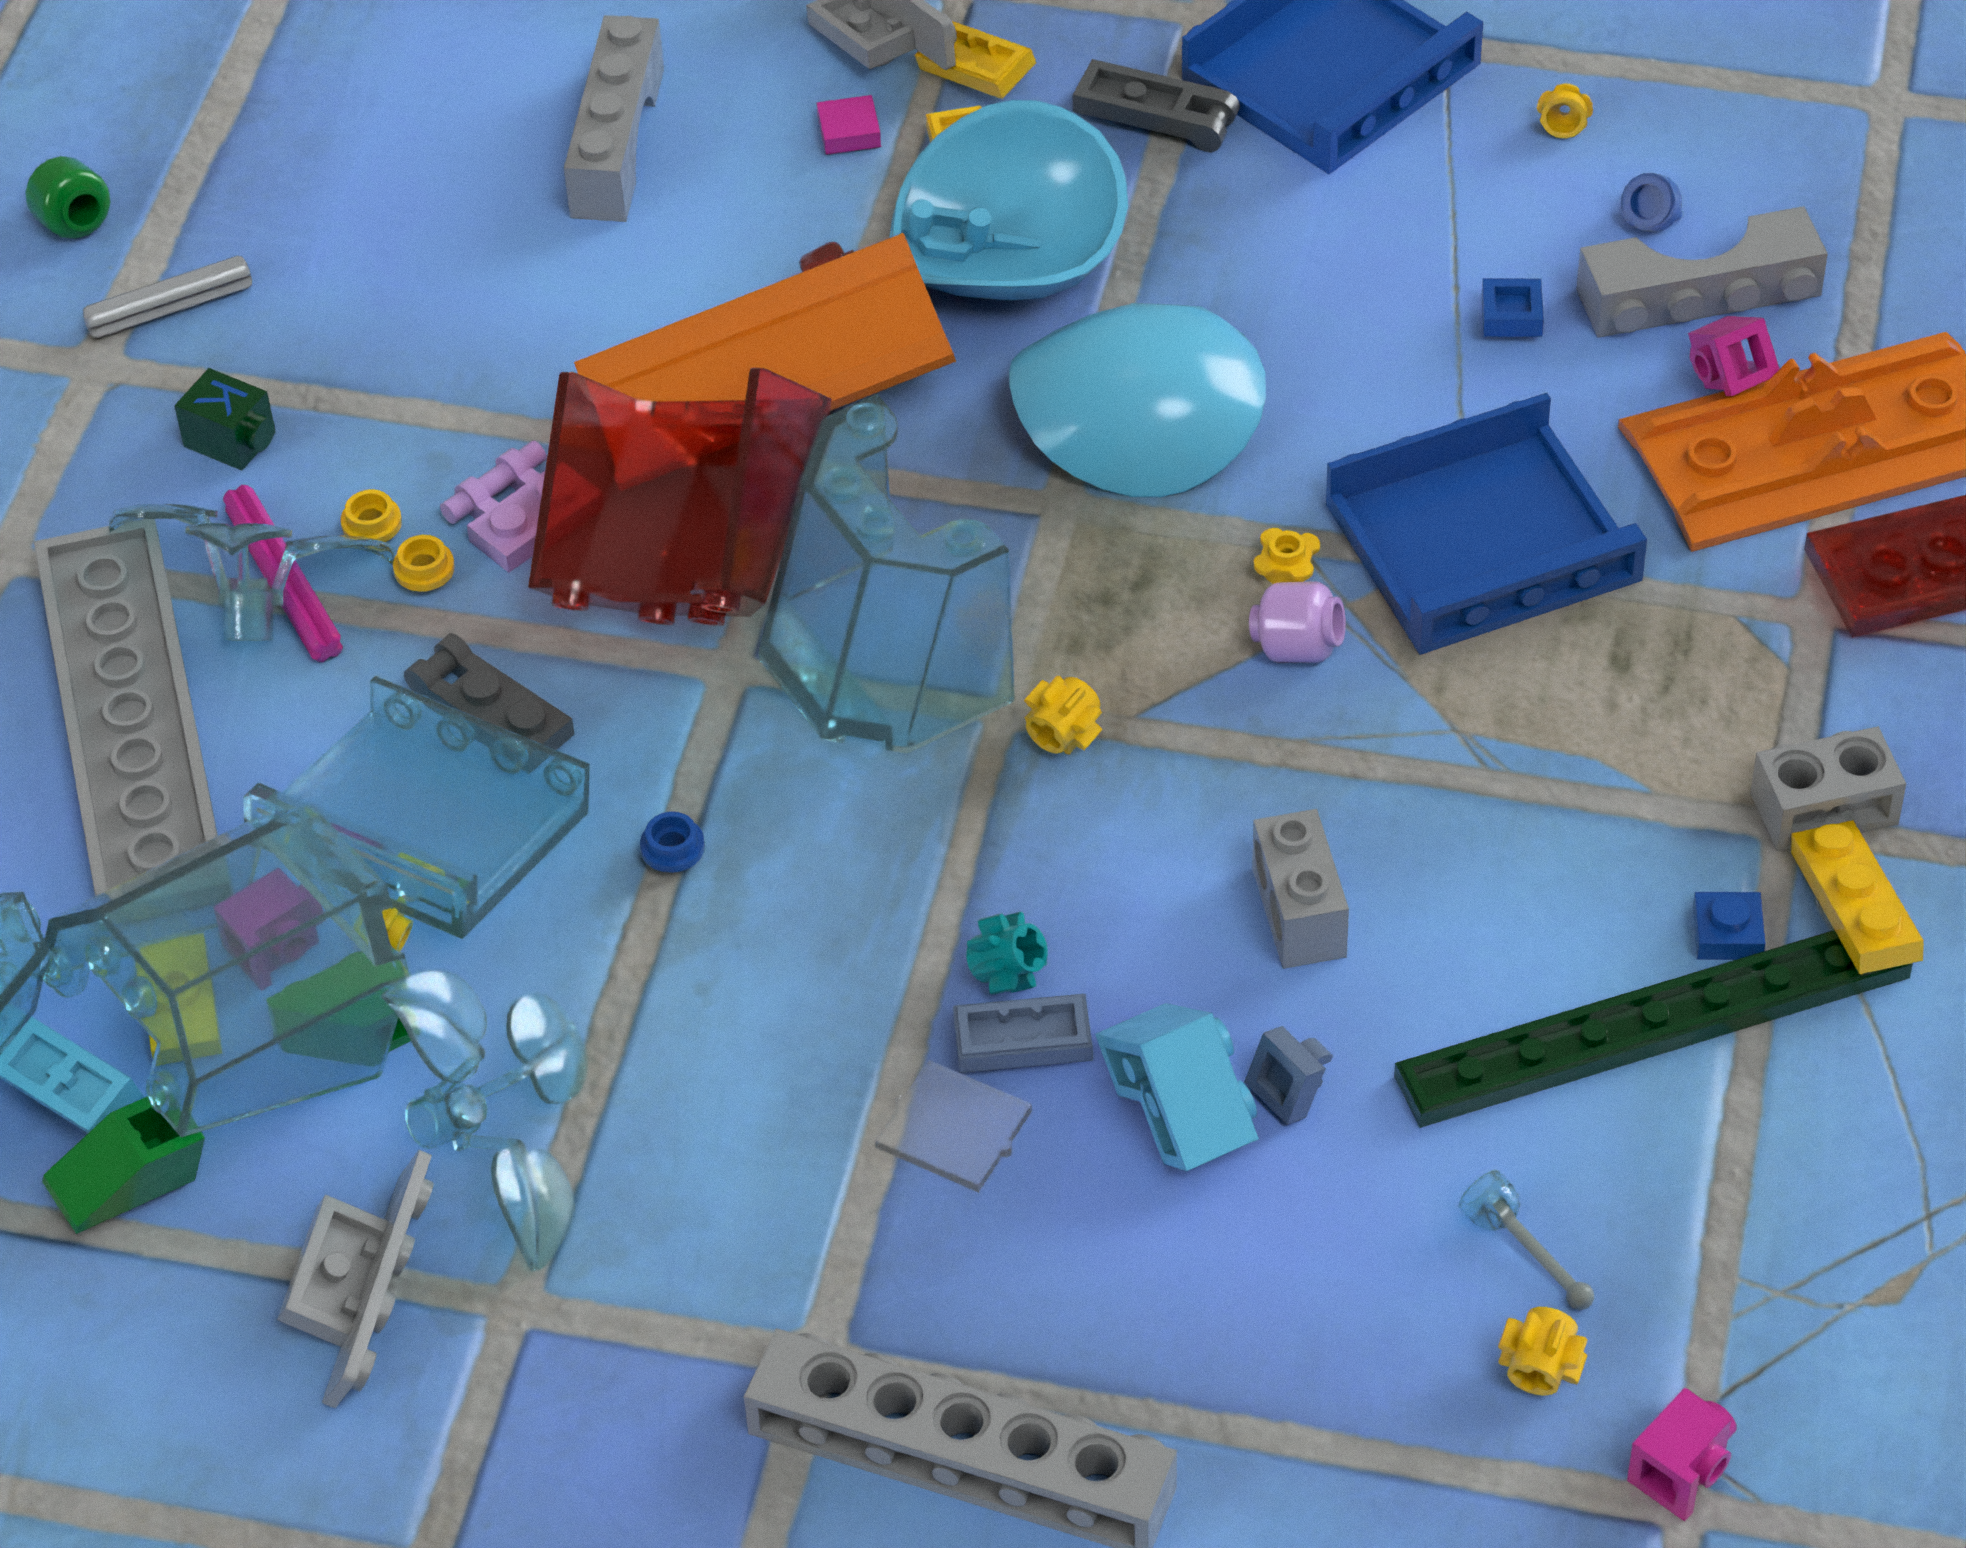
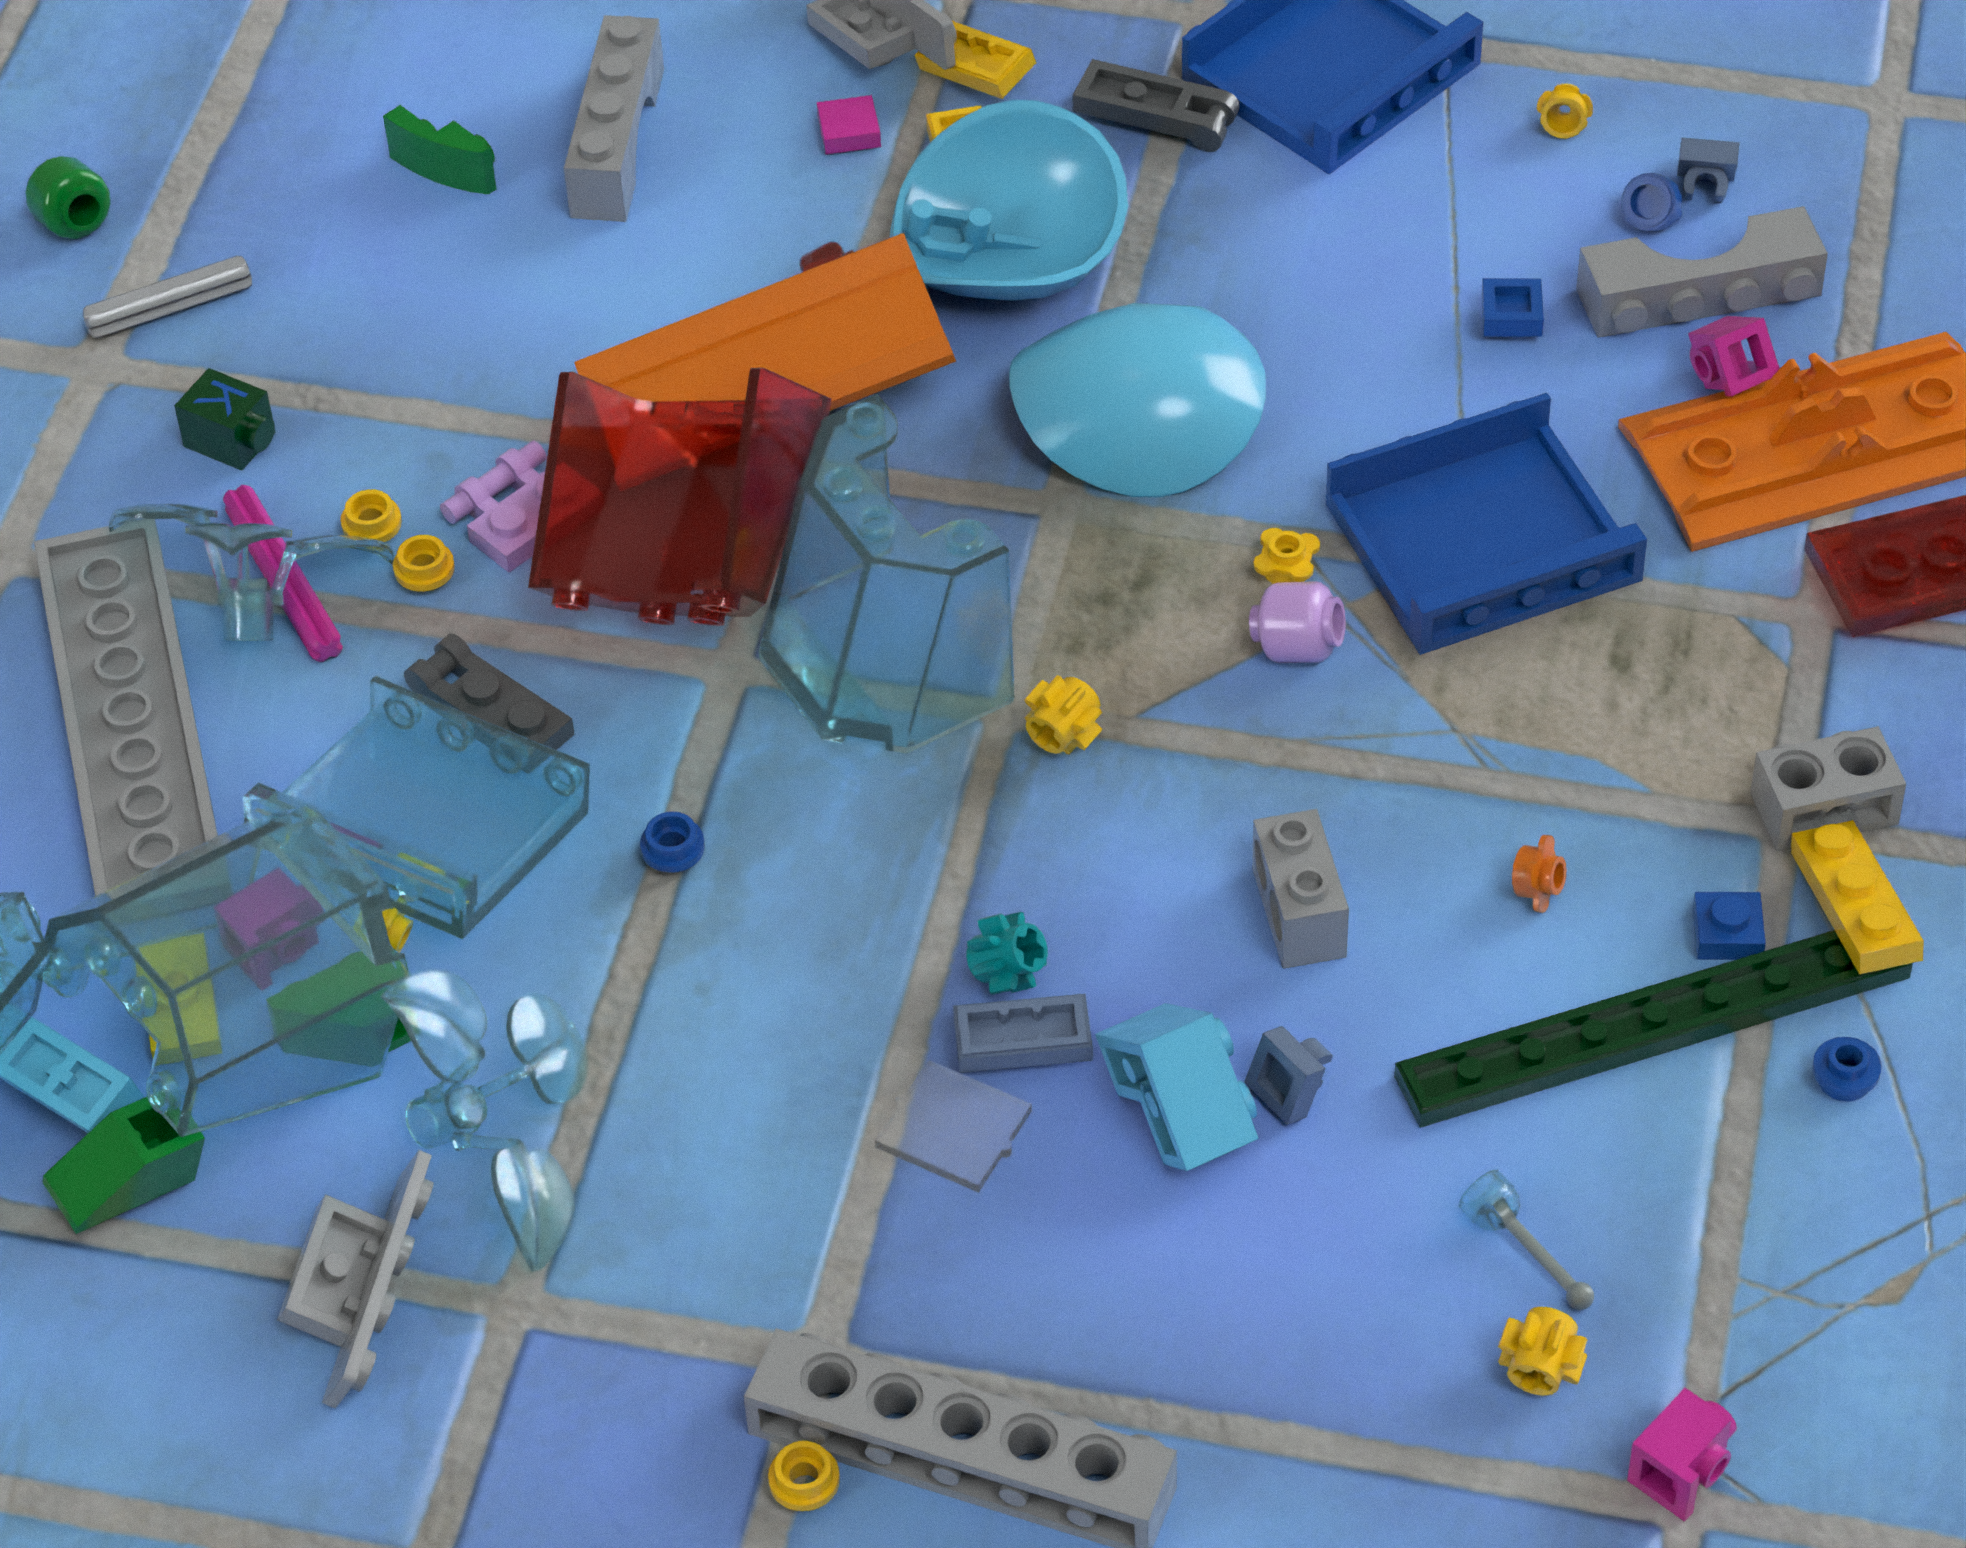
(444, 156): none -> green slope
(799, 1460): none -> yellow plate
(1539, 873): none -> orange plate
(1707, 160): none -> sand blue tile
(1842, 1081): none -> blue plate

